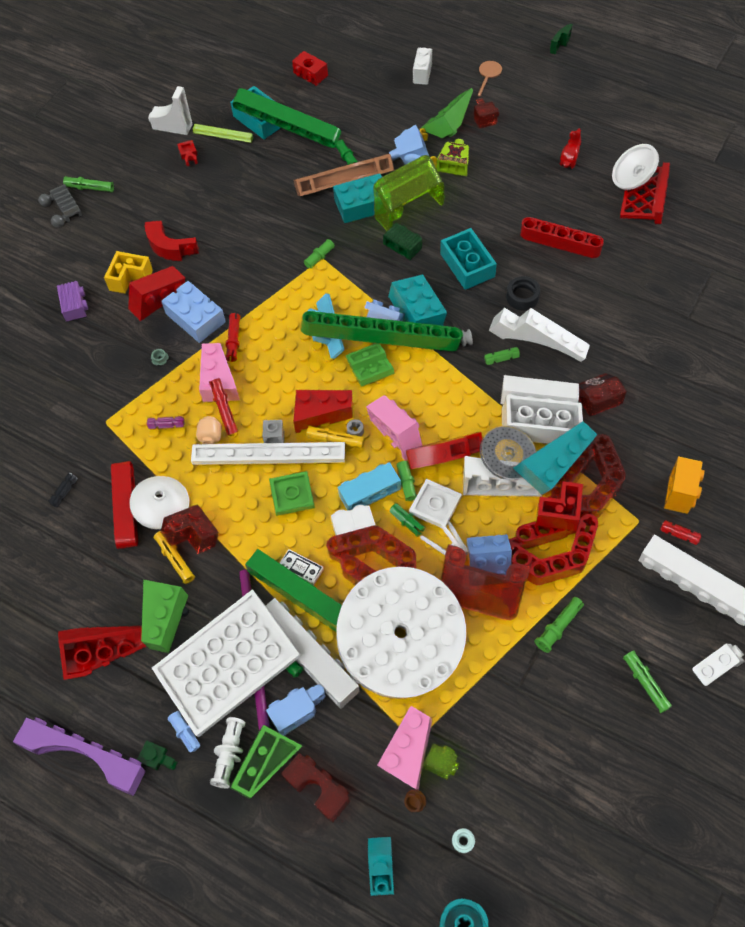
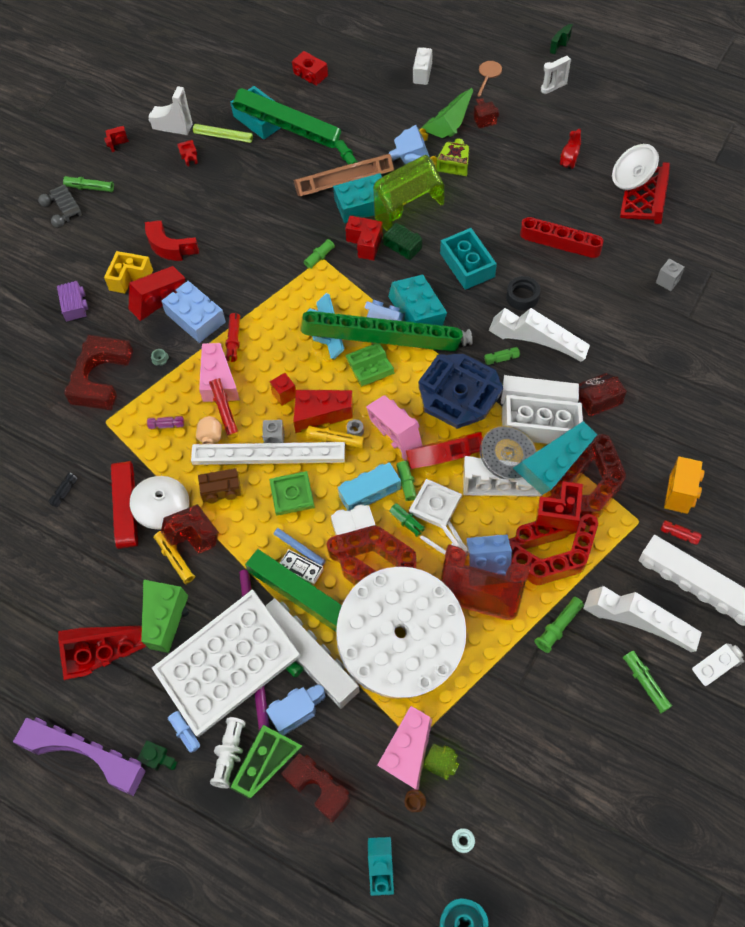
(94, 352): none -> clear red arch
(115, 136): none -> red bracket
(219, 485): none -> reddish brown brick
(283, 389): none -> red brick
(299, 547): none -> medium blue piece
(366, 234): none -> red brick
(455, 374): none -> dark blue piece
(560, 74): none -> white plate
(643, 614): none -> white arch
(670, 274): none -> light grey brick

